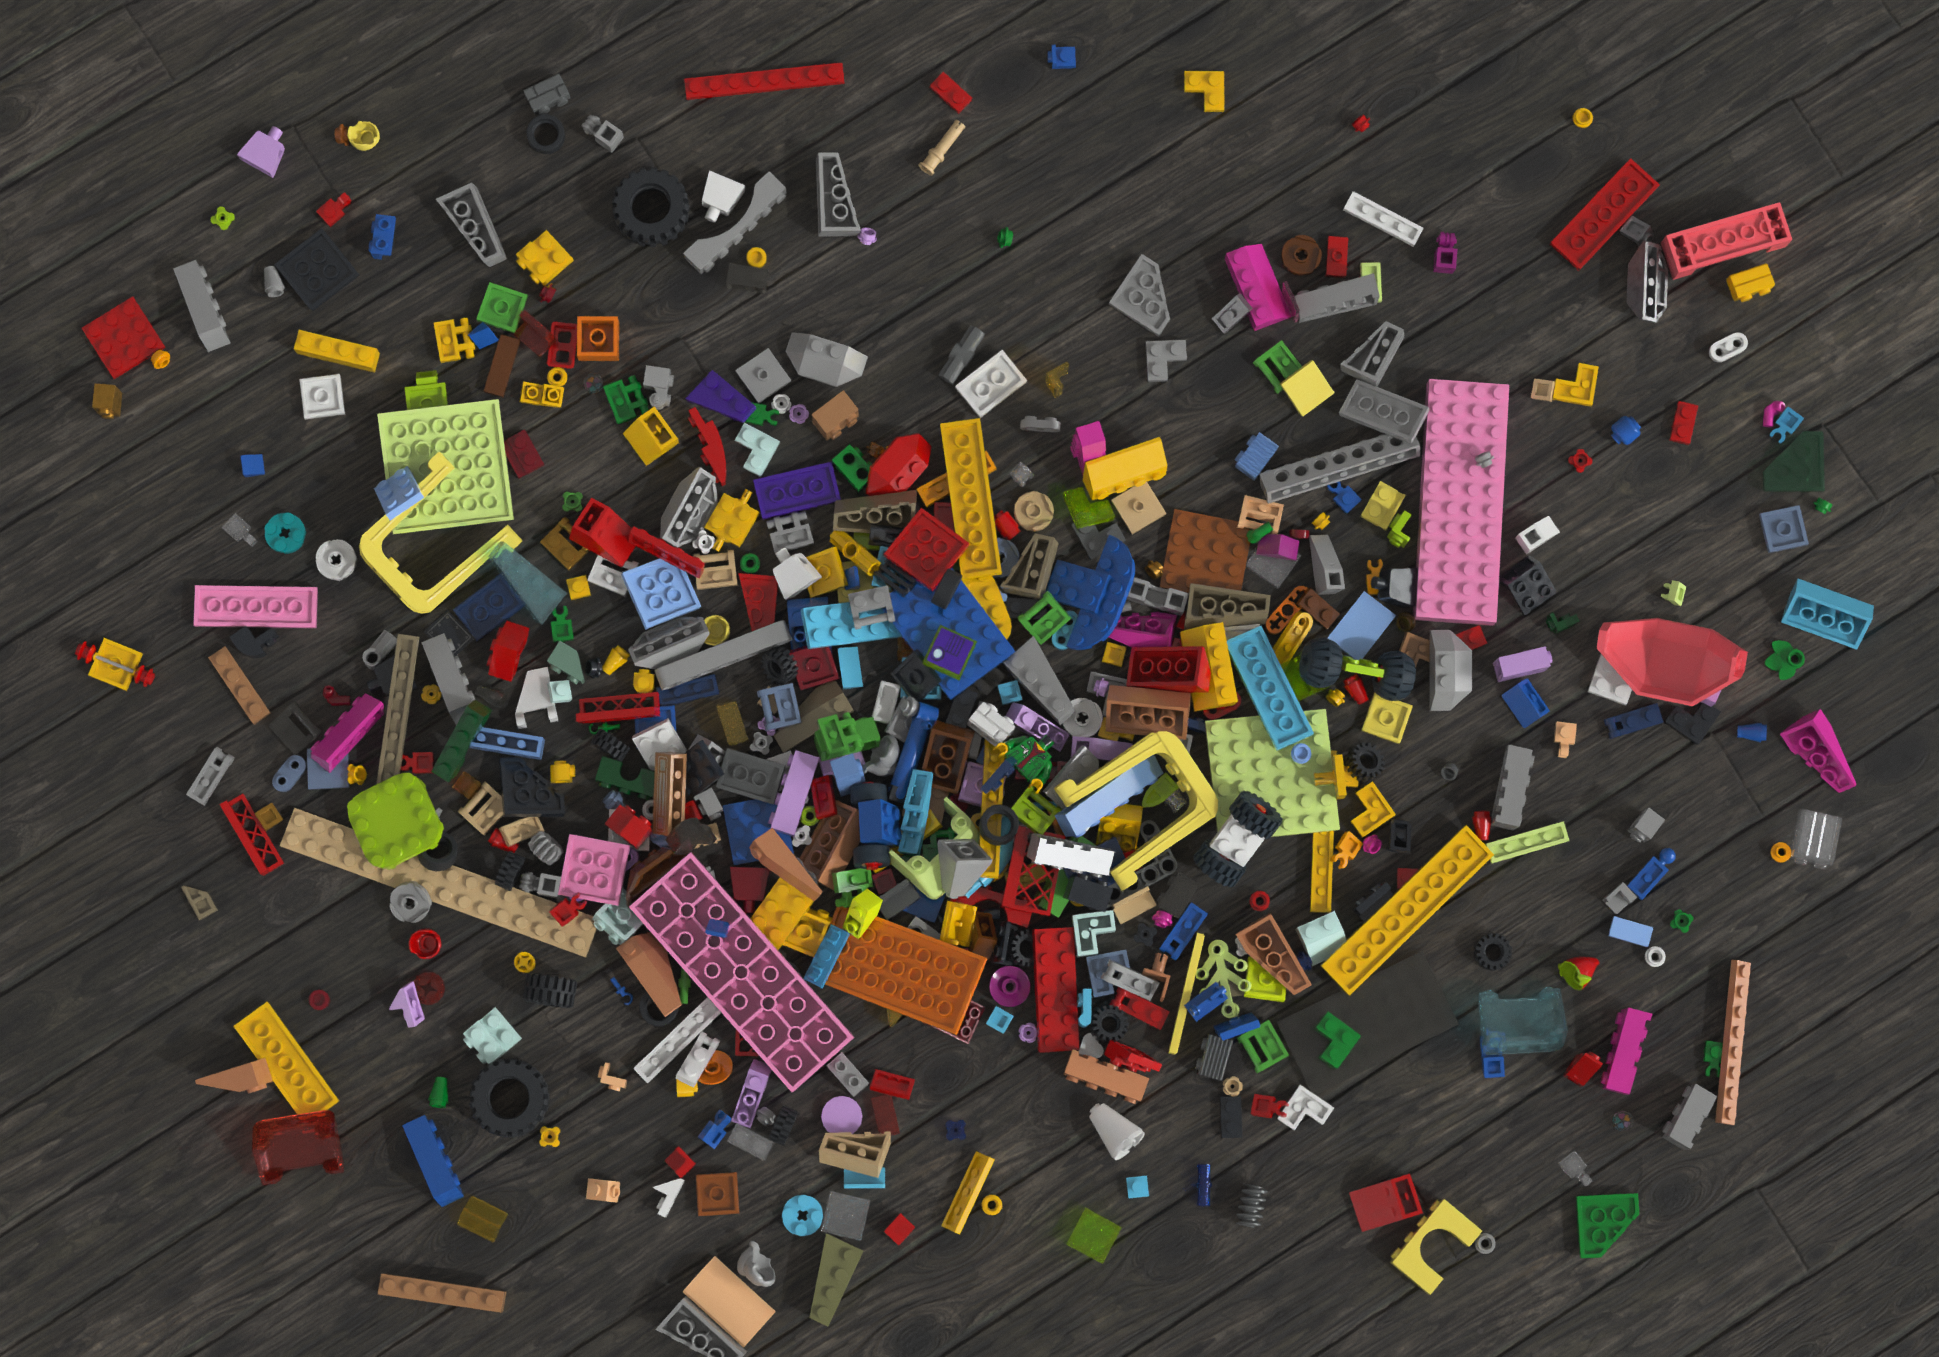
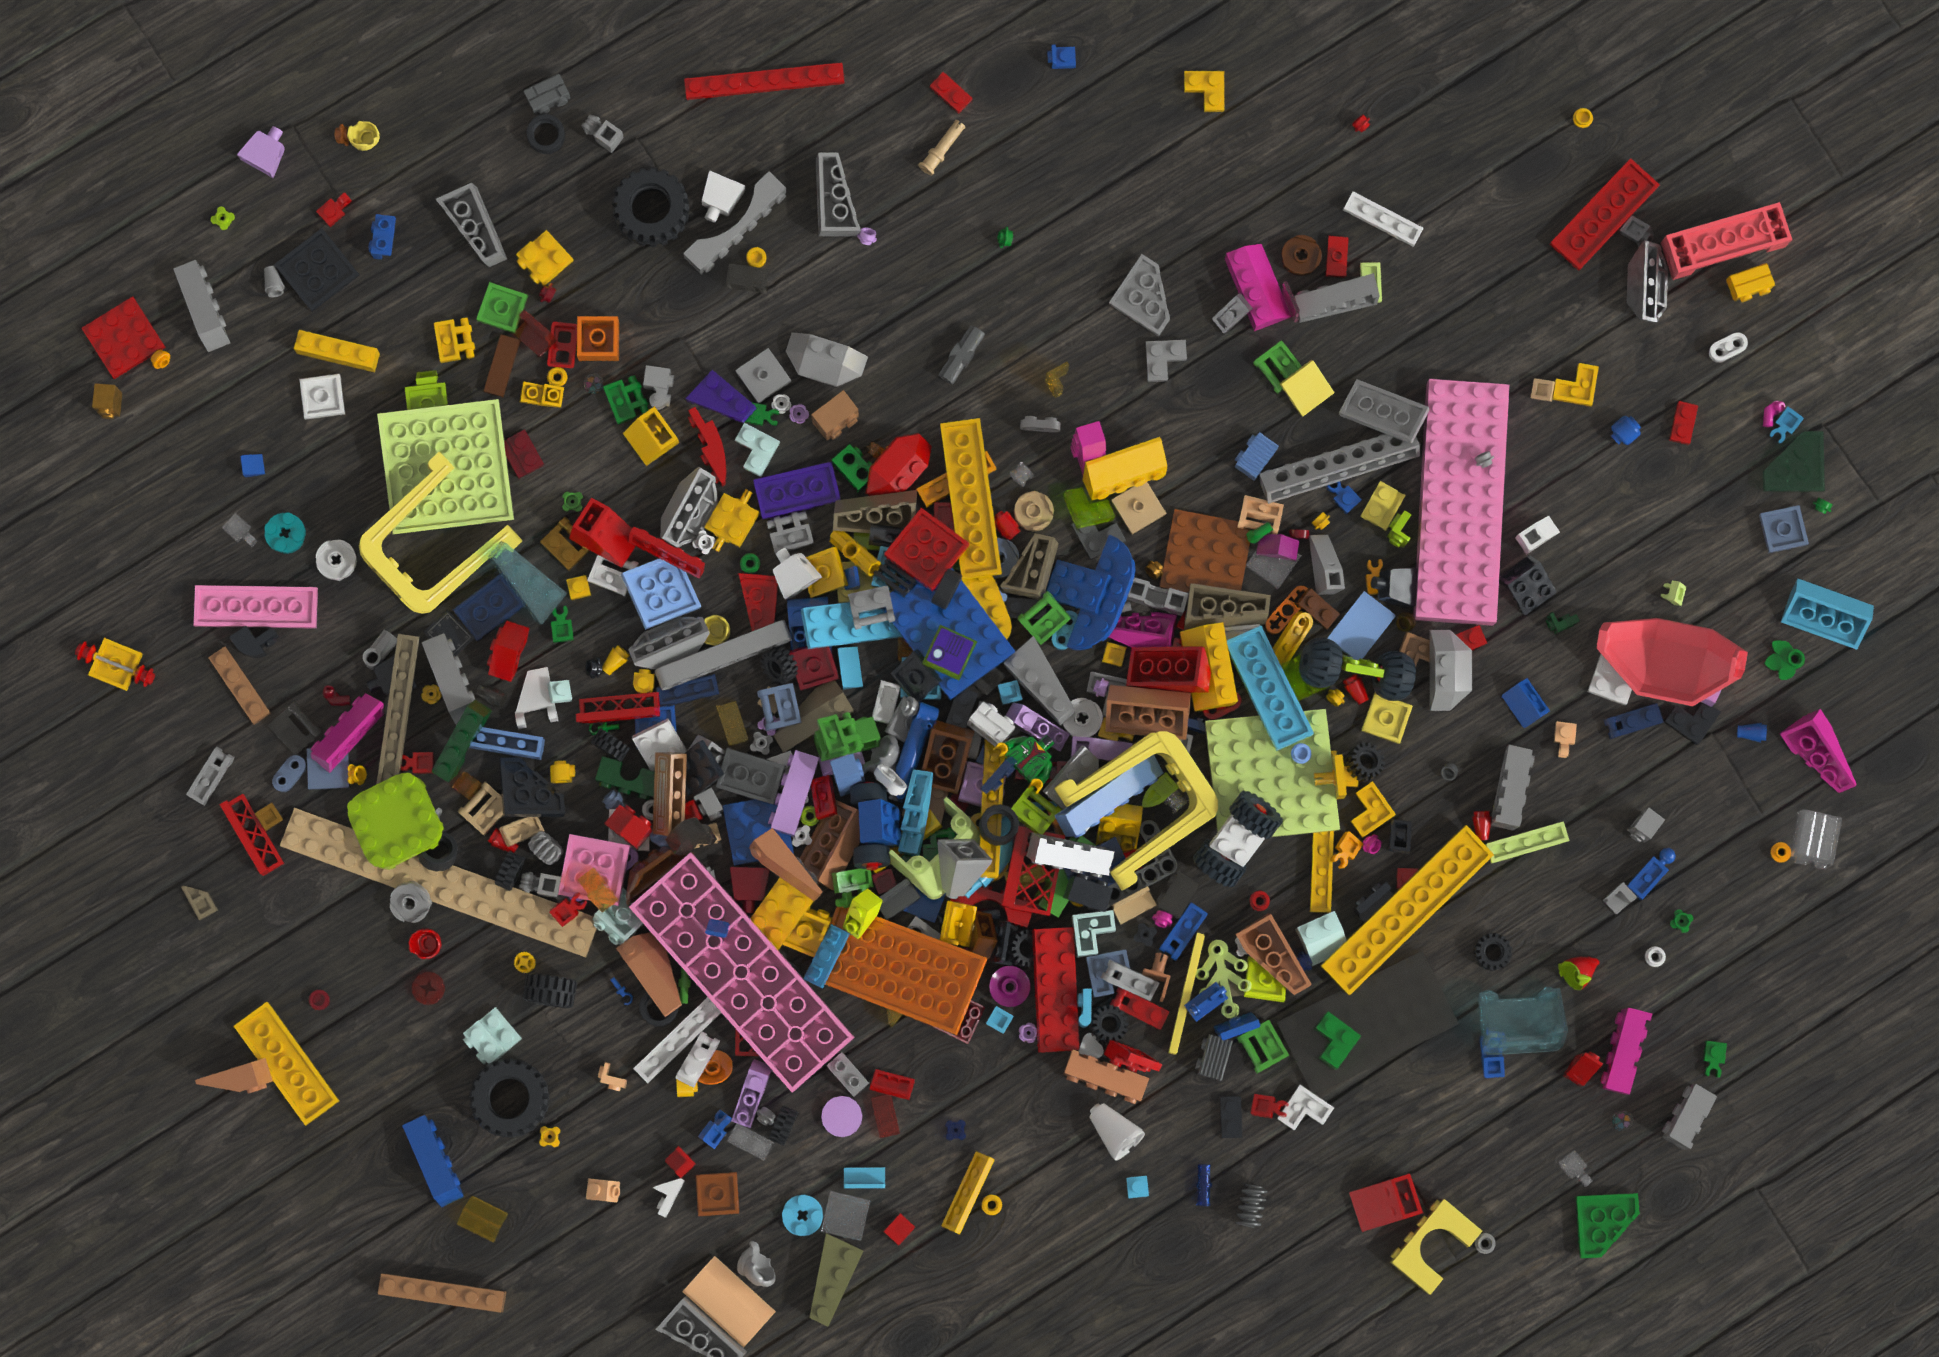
(296, 1143): clear red windscreen -> none
(398, 492): light blue plate -> none
(408, 1001): lavender slope -> none
(439, 1093): green cone -> none
(482, 336): blue slope -> none
(566, 660): sand green slope -> none
(597, 890): none -> clear yellow slope
(717, 576): tan plate -> none
(855, 1152): tan wedge -> none
(890, 780): none -> white plate
(991, 384): white plate -> none
(1093, 1235): clear neon green plate -> none
(1232, 1081): tan plate -> none
(1374, 356): light grey wedge -> none
(1445, 256): magenta brick -> none
(1522, 664): lavender brick -> none
(1580, 454): red plate -> none
(1630, 931): light blue tile -> none
(1732, 1042): nougat plate -> none

